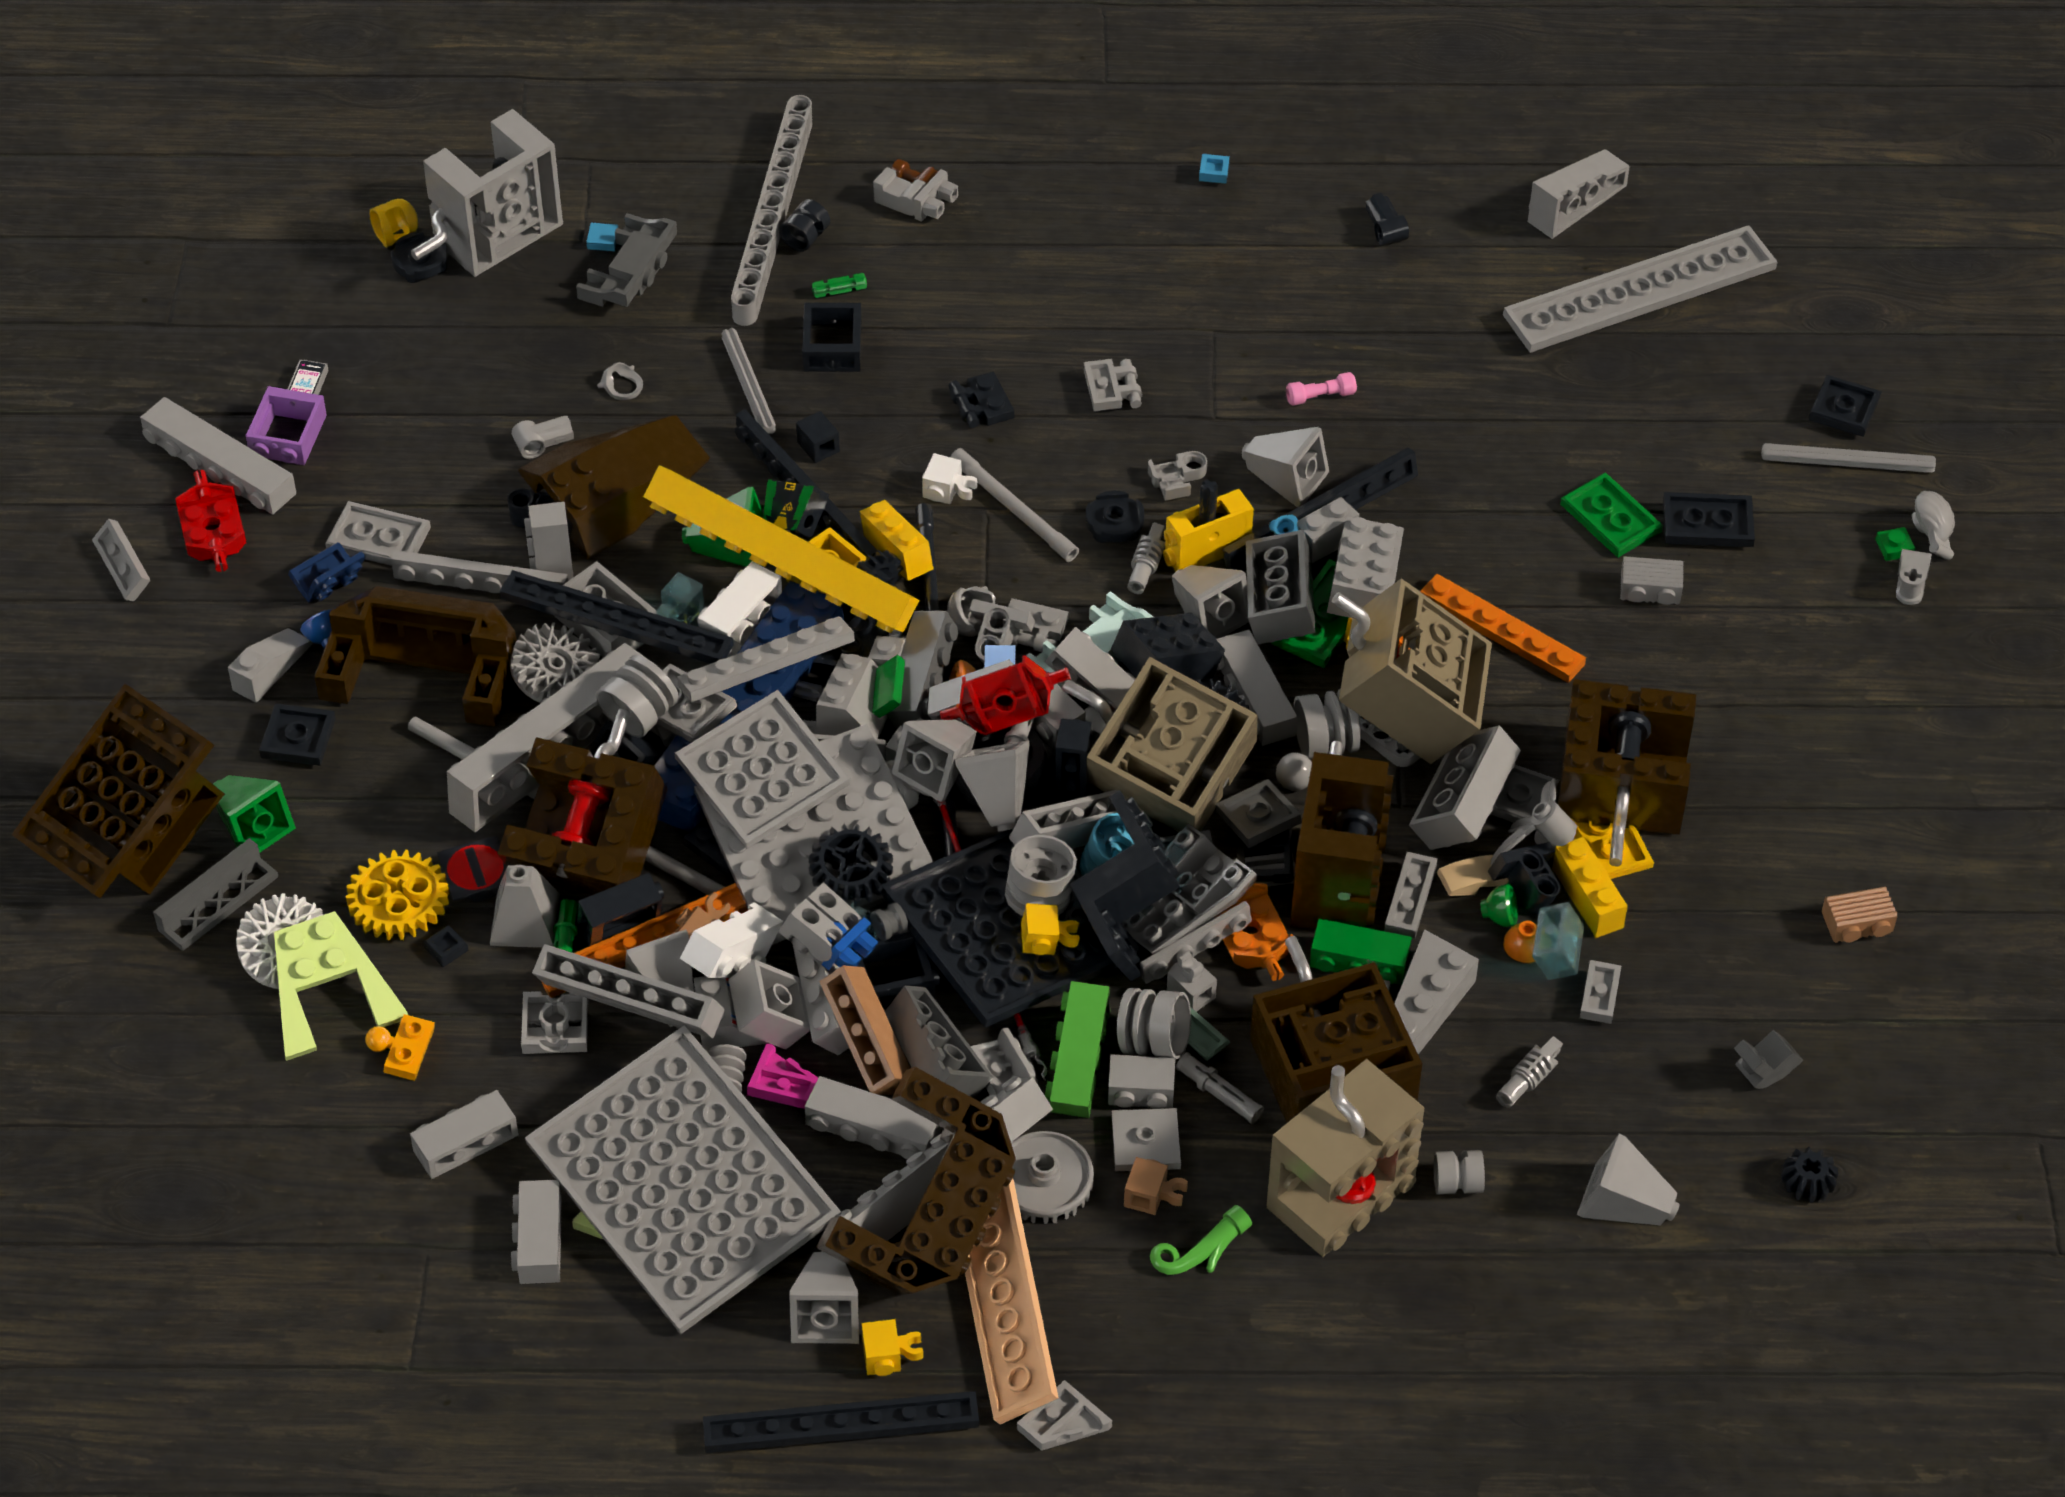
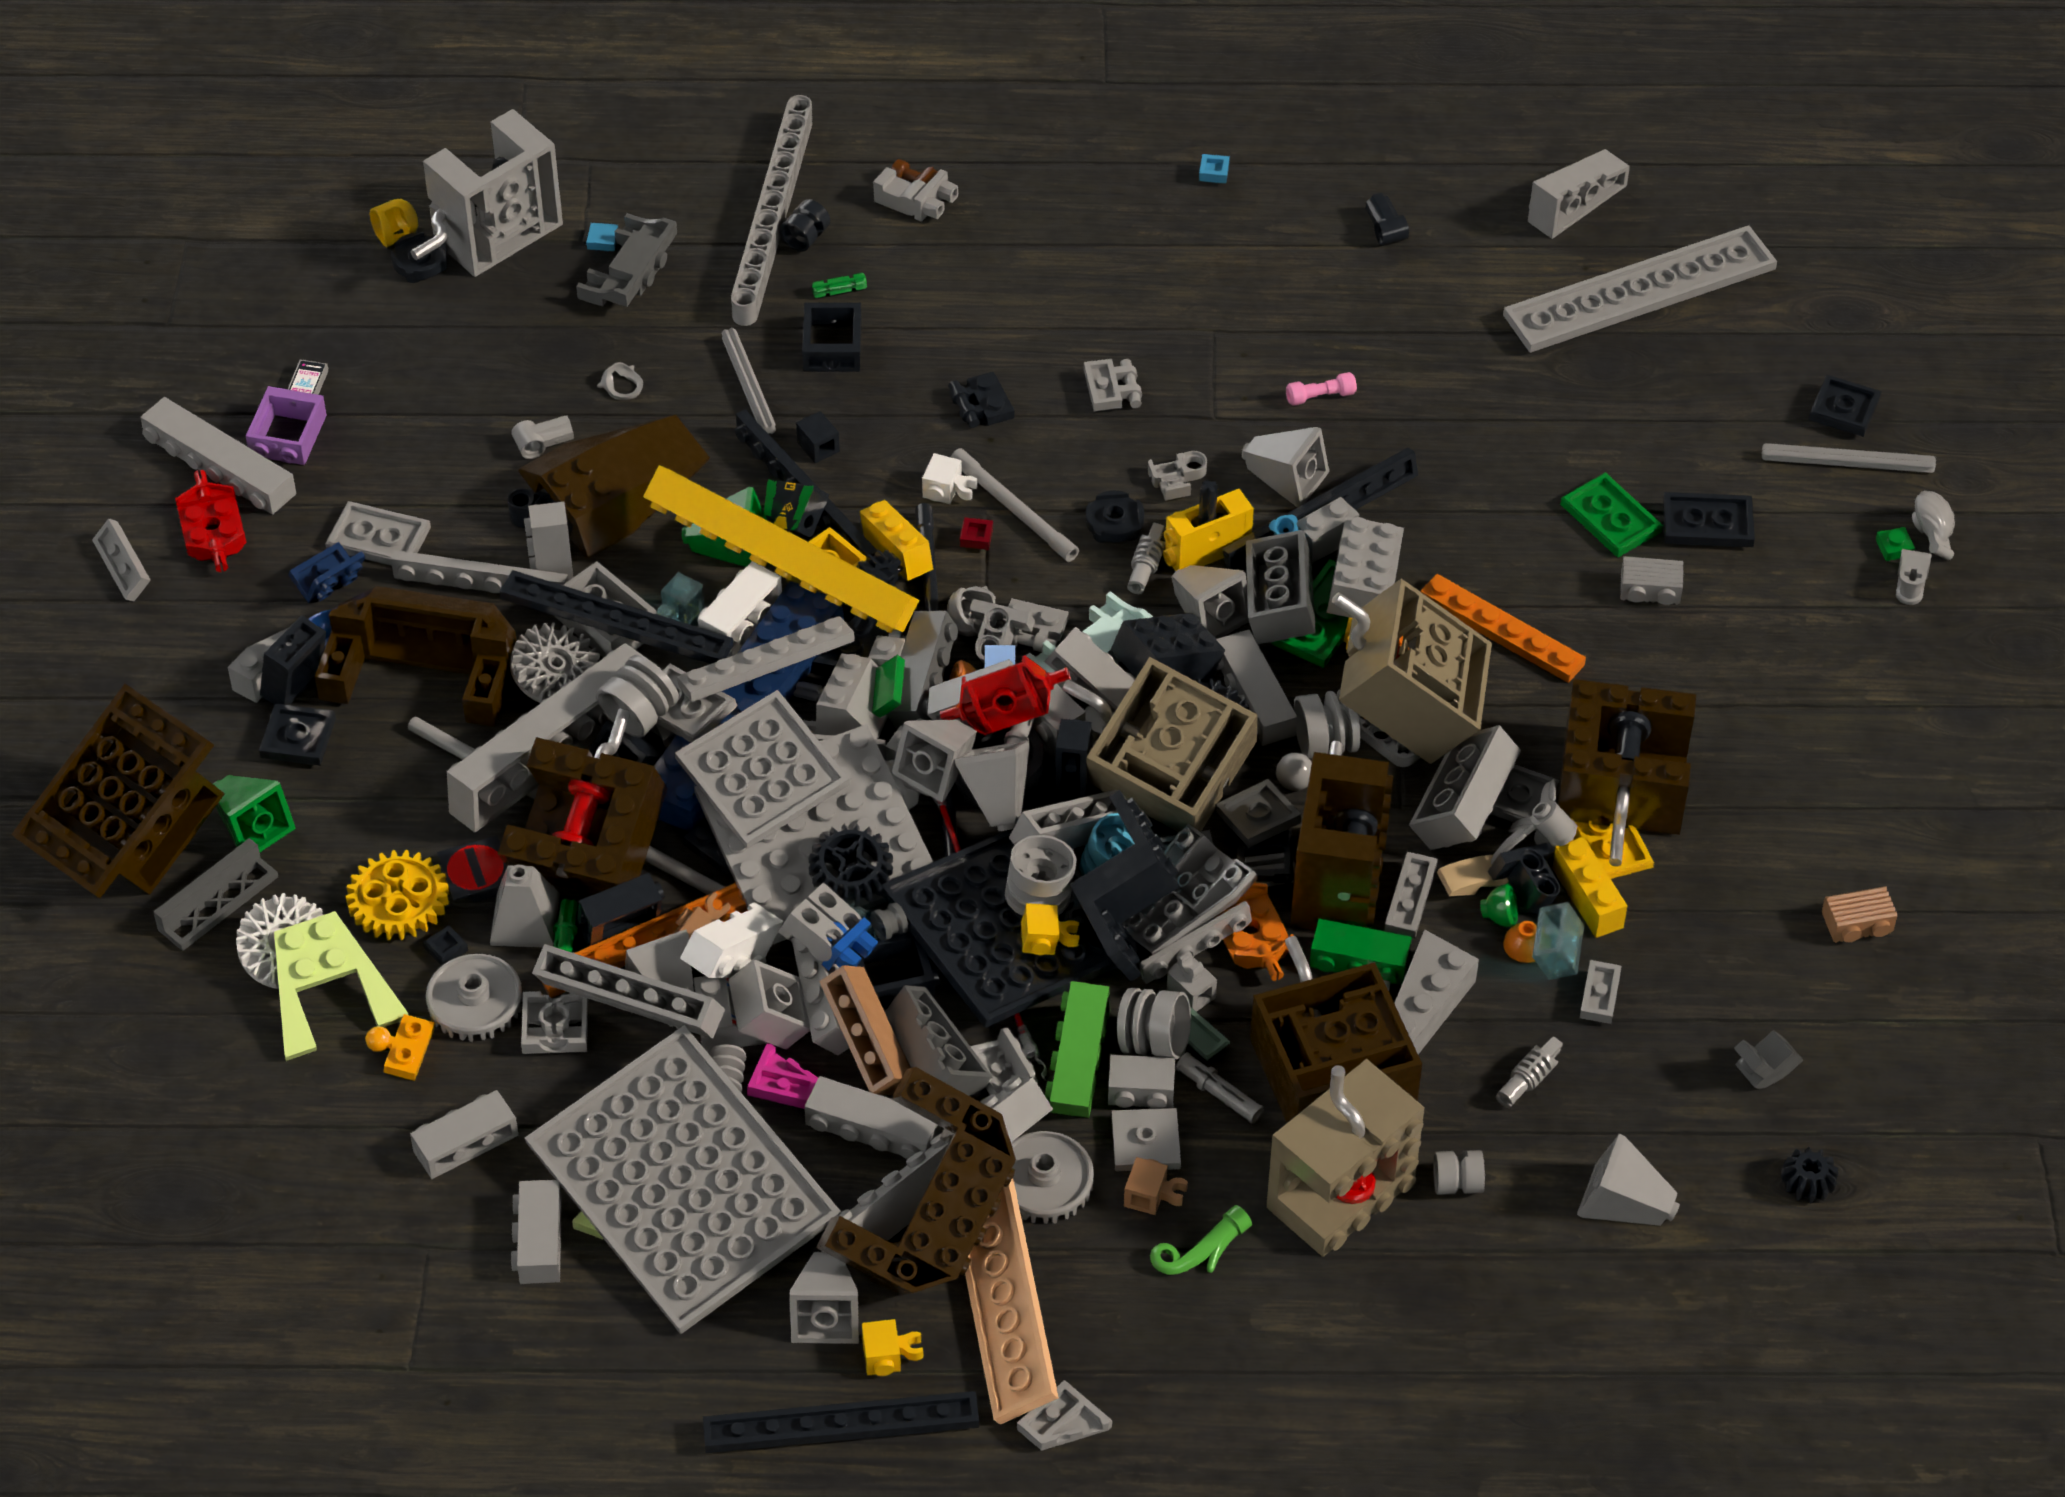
(293, 667): none -> black window
(474, 996): none -> light grey wheel
(976, 533): none -> dark red plate

